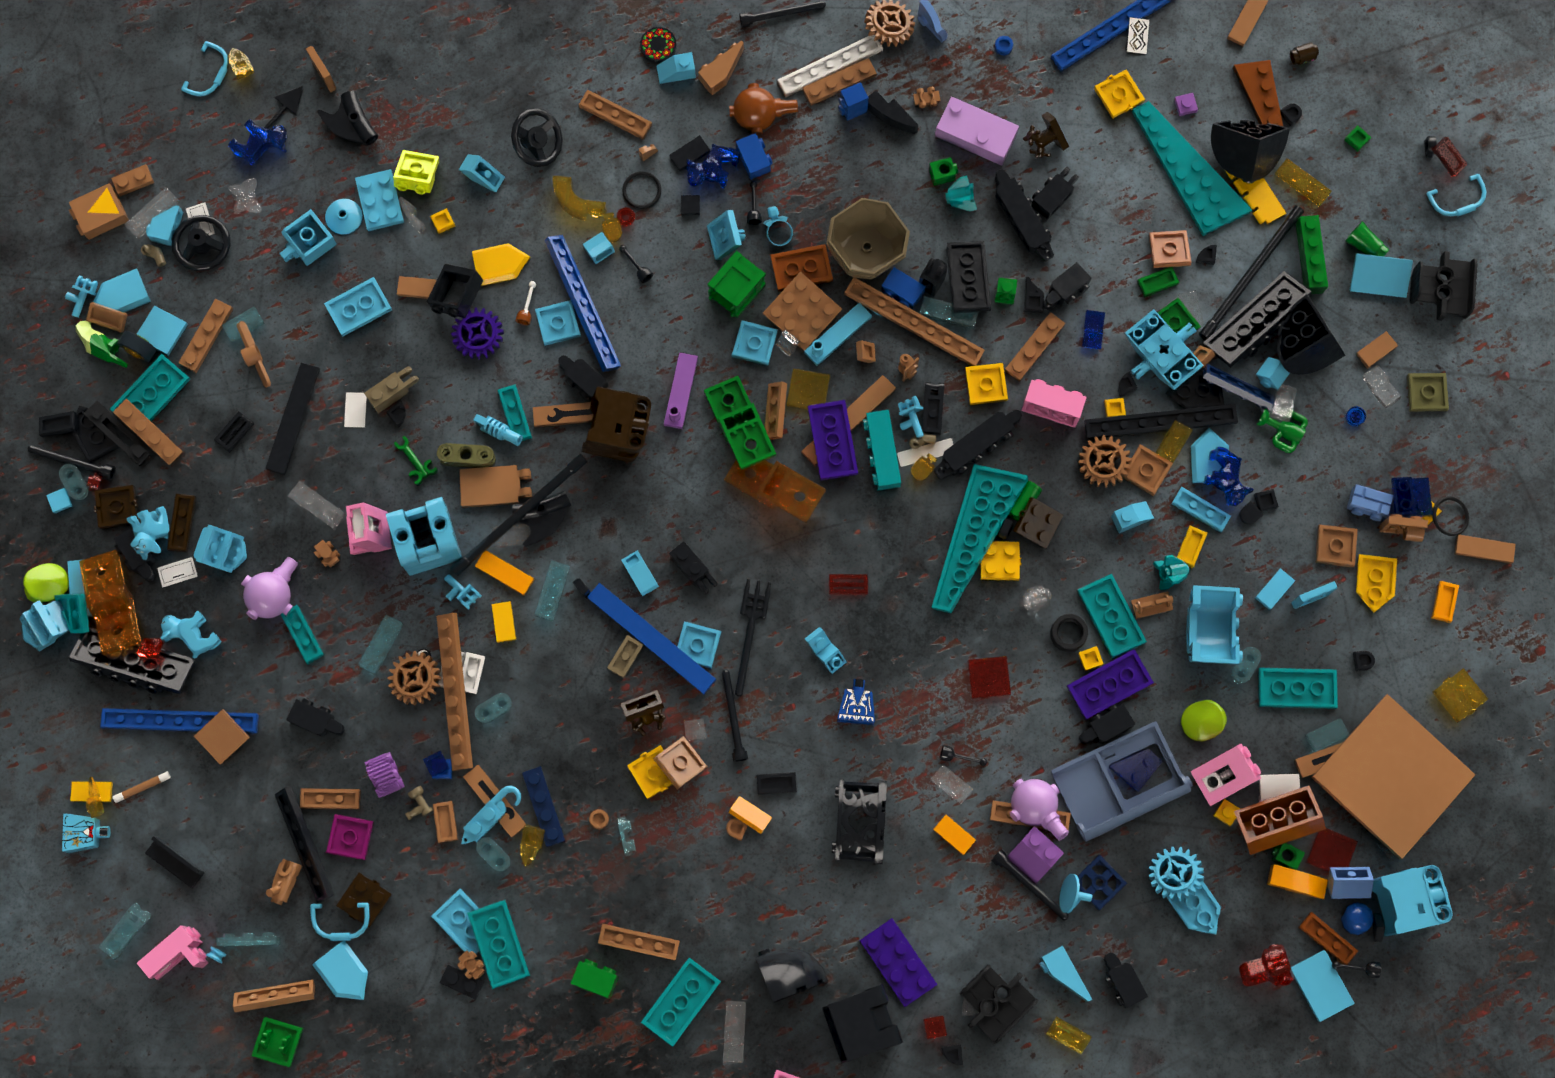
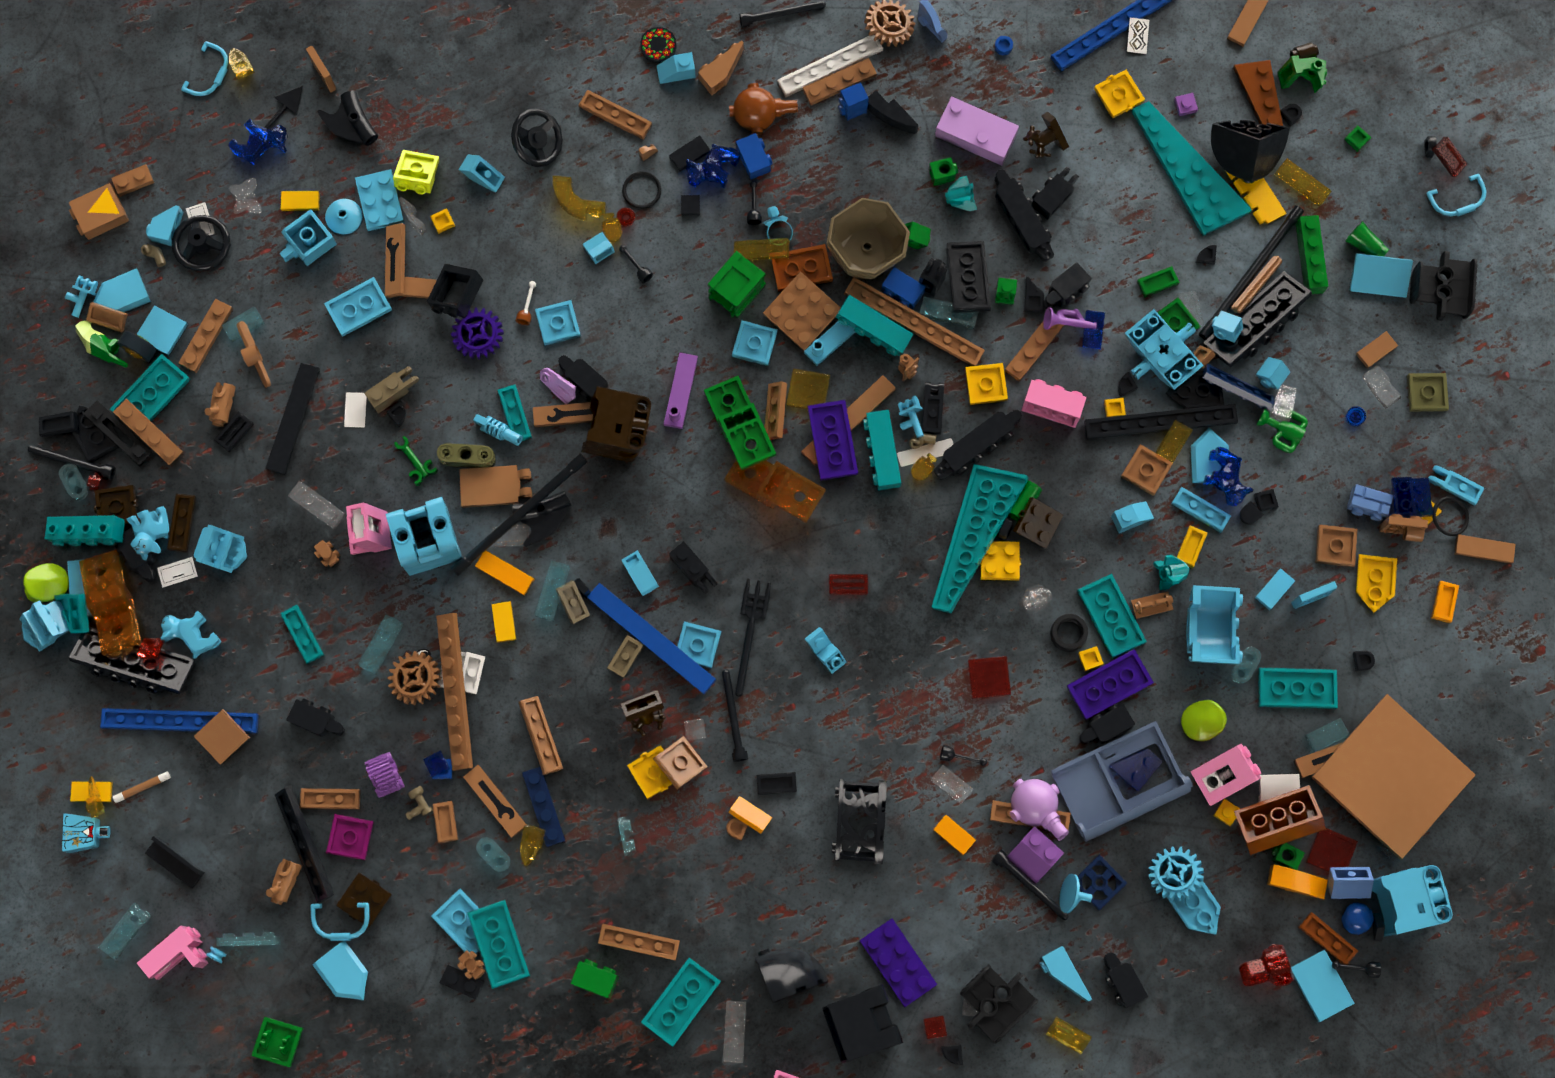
(59, 500): medium azure tile -> none
(84, 530): none -> teal brick
(159, 204): clear hinge -> none
(221, 404): none -> medium nougat piece
(268, 592): lavender piece -> none
(274, 996): medium nougat plate -> none
(300, 200): none -> yellow tile
(395, 260): none -> medium nougat tile
(466, 595): medium azure arm -> none
(488, 815): medium azure plate -> none
(492, 706): clear light blue plate -> none
(499, 263): yellow tile -> none
(540, 735): none -> medium nougat tile
(558, 385): none -> lavender piece
(572, 602): none -> dark tan plate
(582, 303): blue plate -> none
(599, 819): medium nougat tile -> none
(725, 235): medium azure tile -> none
(763, 248): none -> clear yellow tile
(787, 342): clear tile -> none
(857, 705): torso -> none
(865, 351): medium nougat plate -> none
(874, 325): none -> teal brick
(919, 235): none -> green brick
(926, 98): medium nougat piece -> none
(1051, 319): none -> medium lavender piece
(1115, 474): medium nougat gear -> none
(1169, 249): nougat tile -> none
(1227, 326): none -> medium azure brick
(1256, 284): none -> medium nougat axle
(1300, 67): none -> green tile
(1306, 341): black brick -> none
(1457, 485): none -> medium azure hinge
(1460, 695): clear yellow plate -> none

